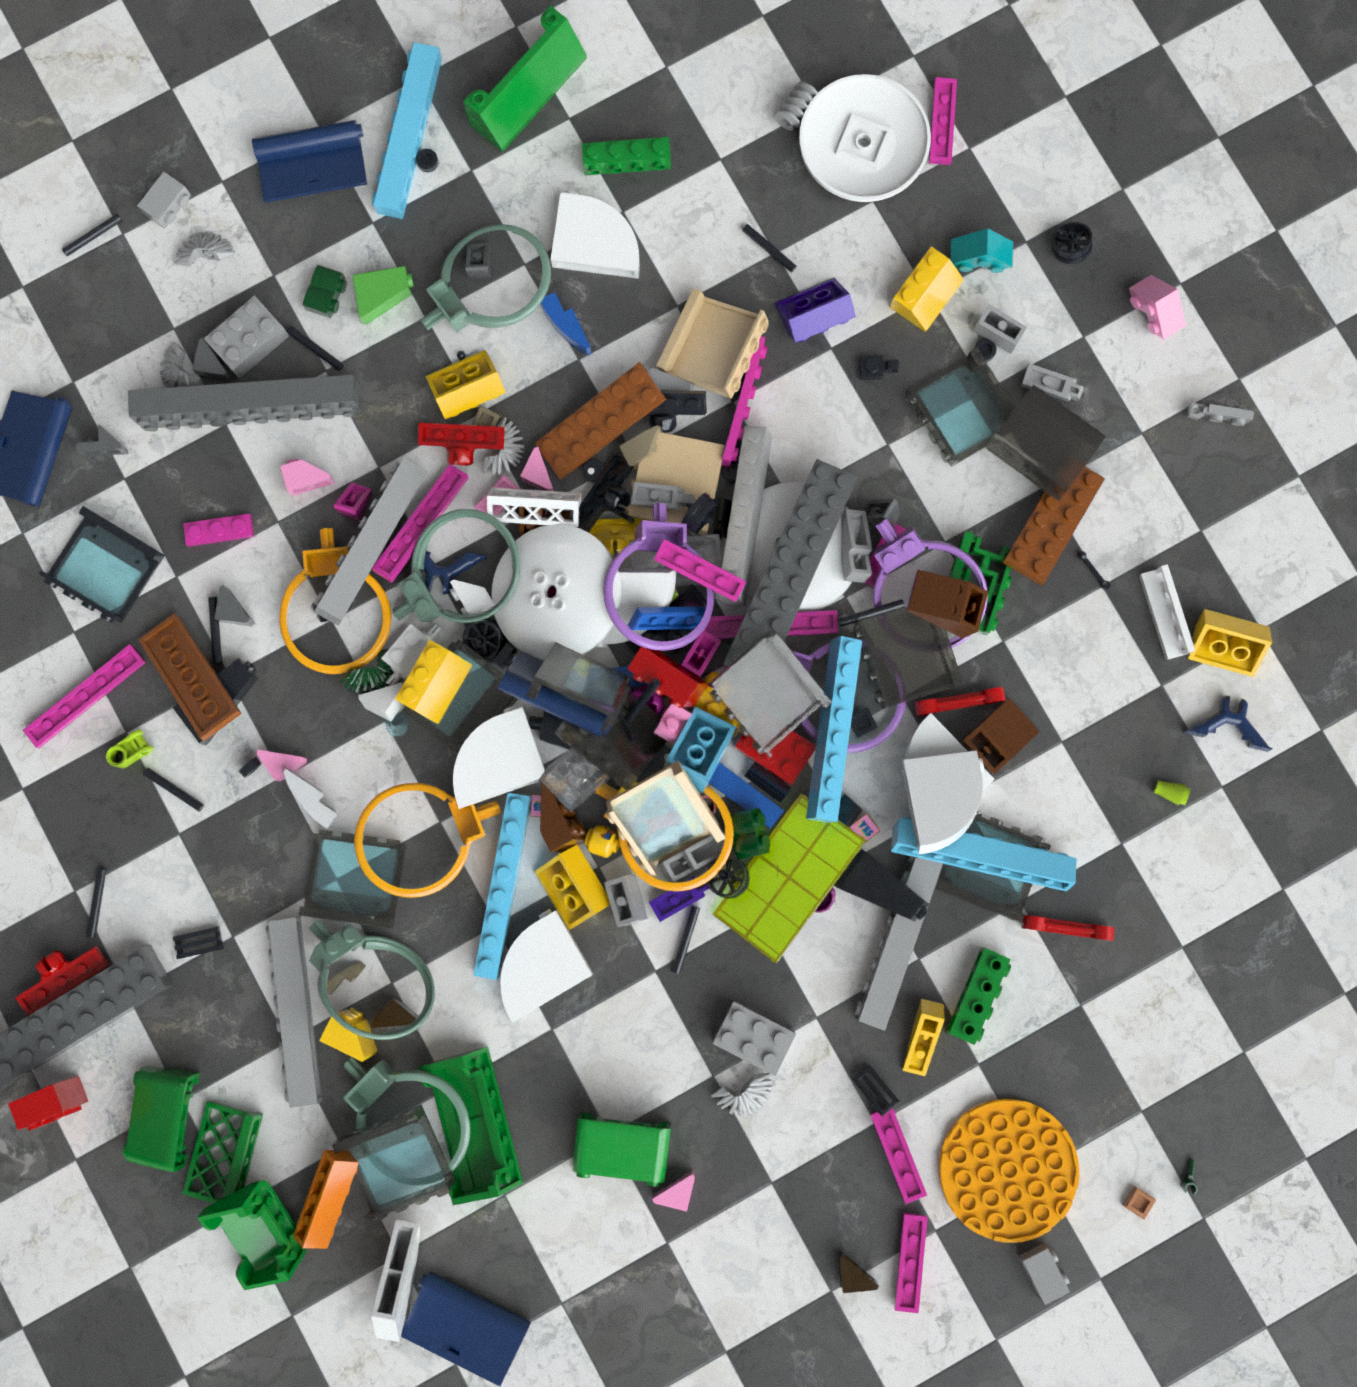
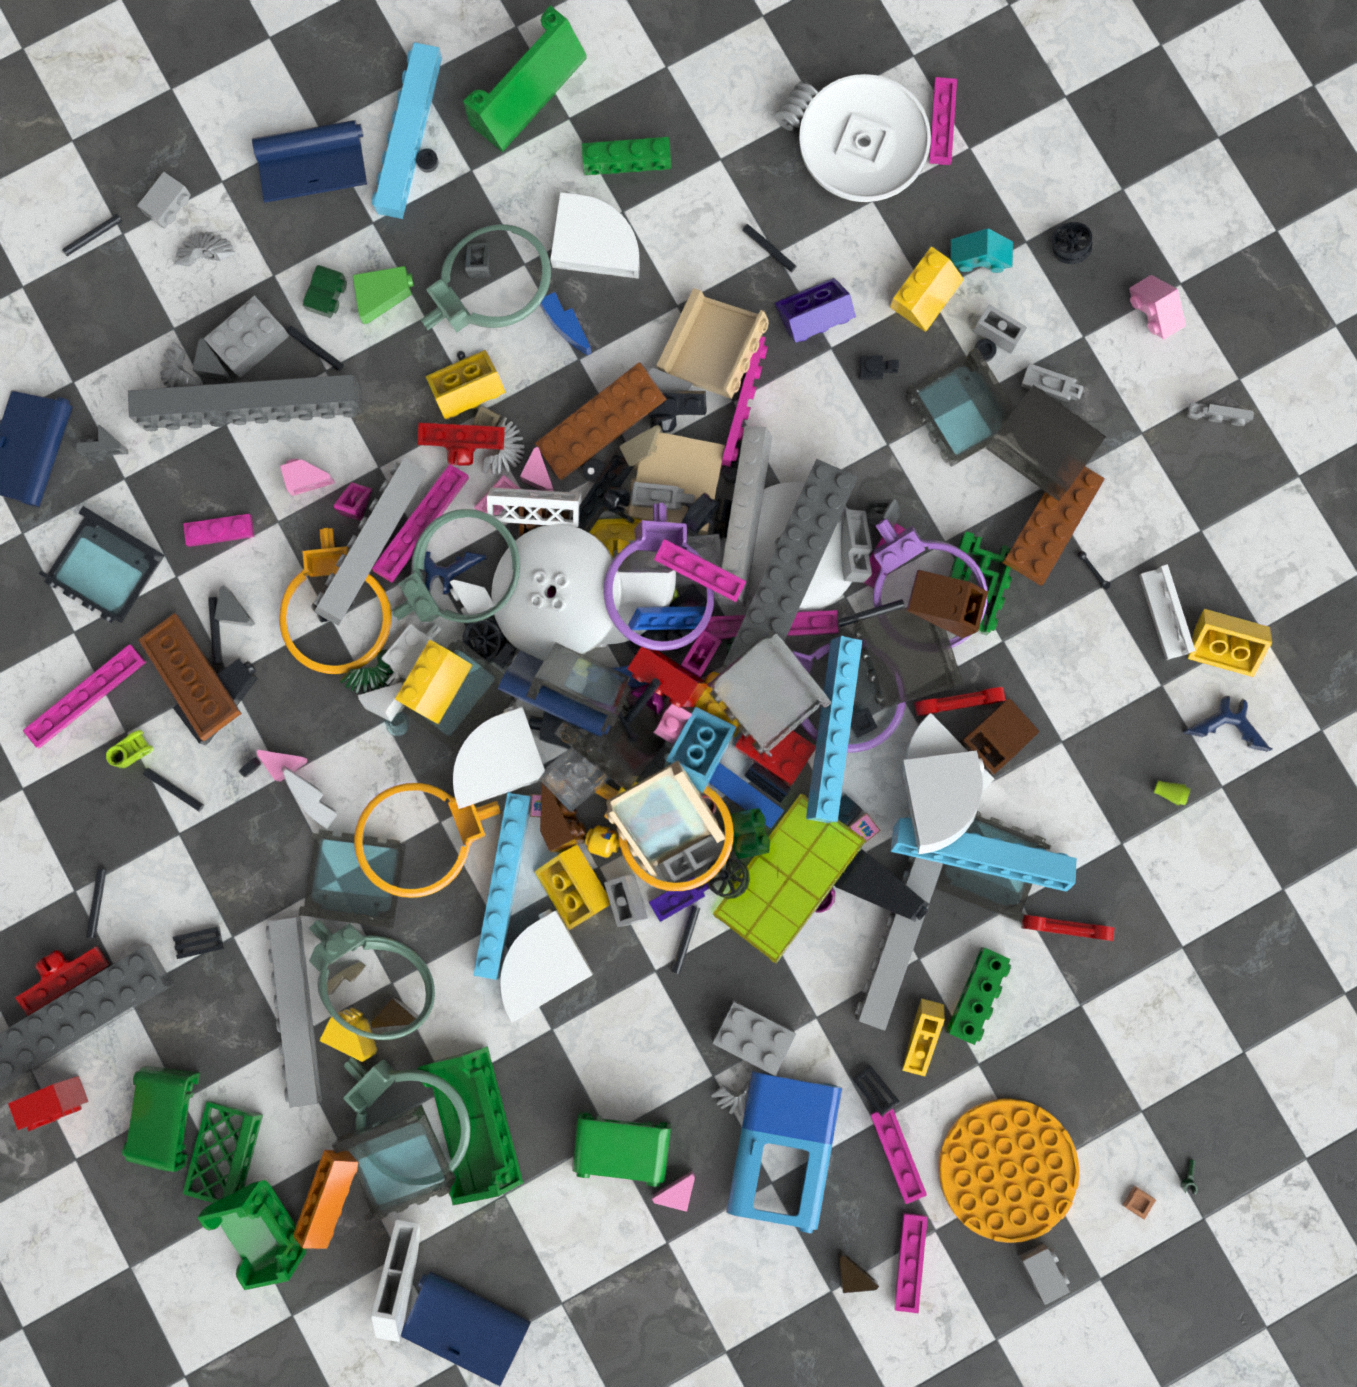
(790, 1116): none -> piece

